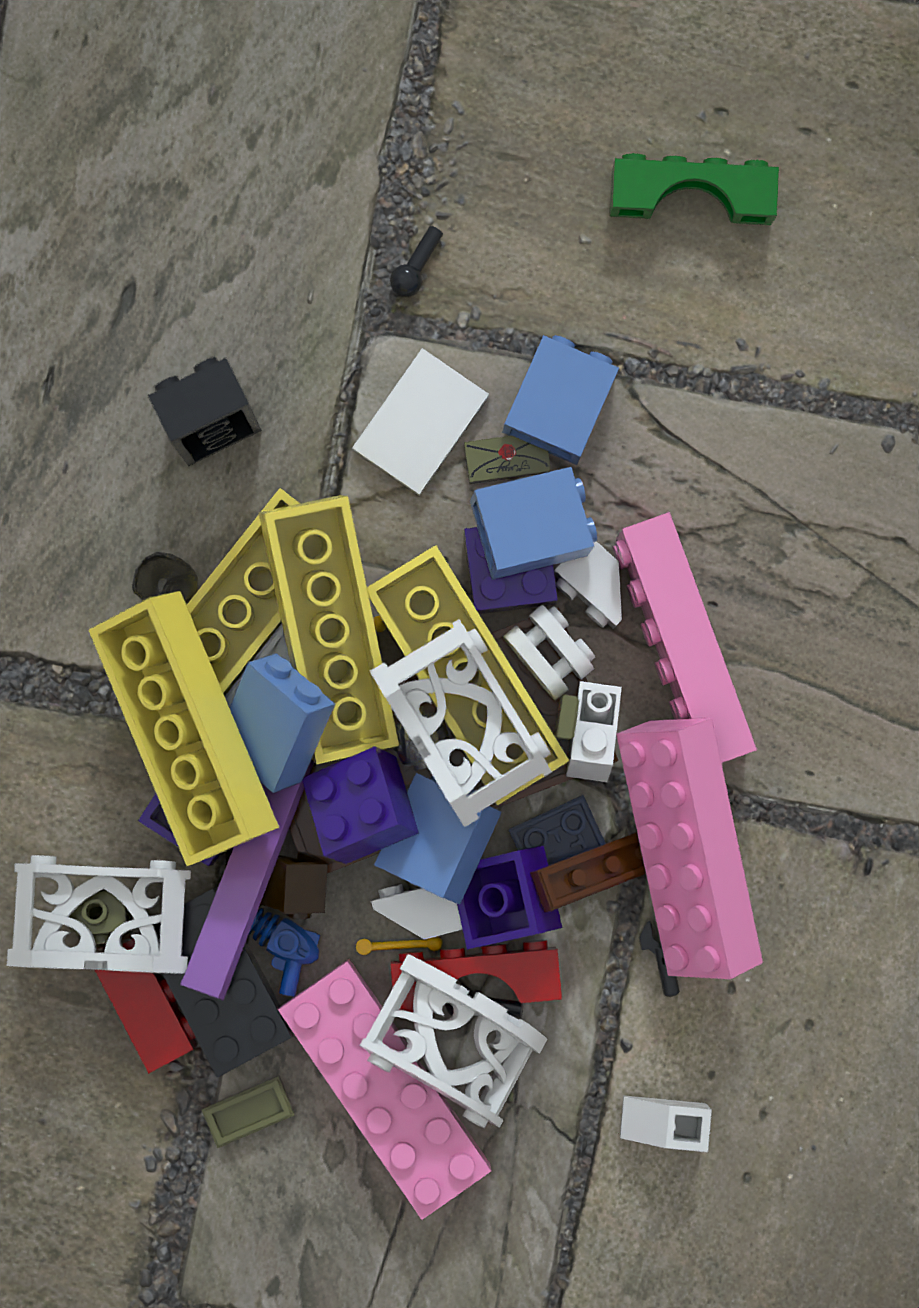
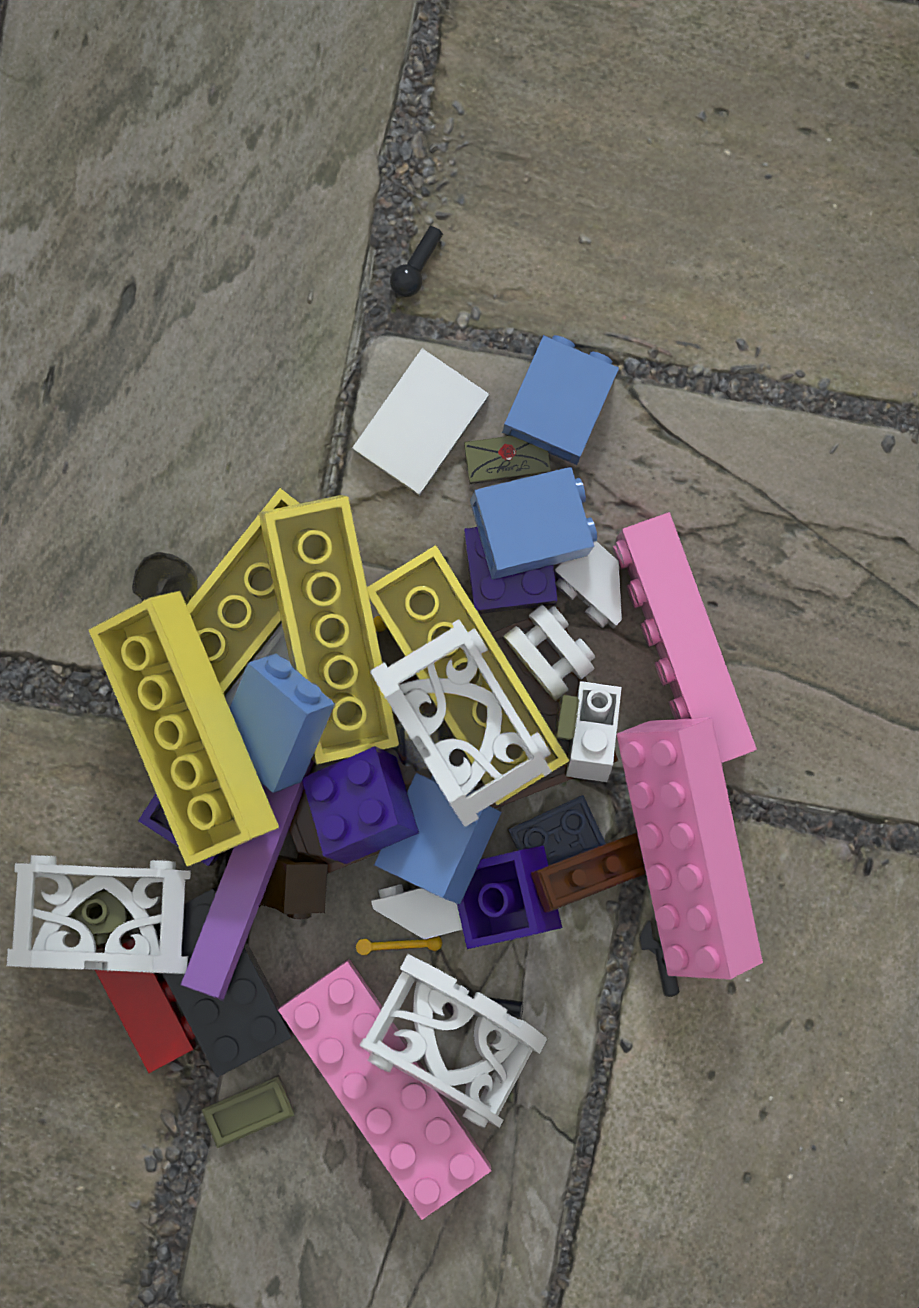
(204, 410): black brick -> none
(289, 945): blue piece -> none
(529, 972): red arch -> none
(666, 1123): white slope -> none
(744, 190): green arch -> none

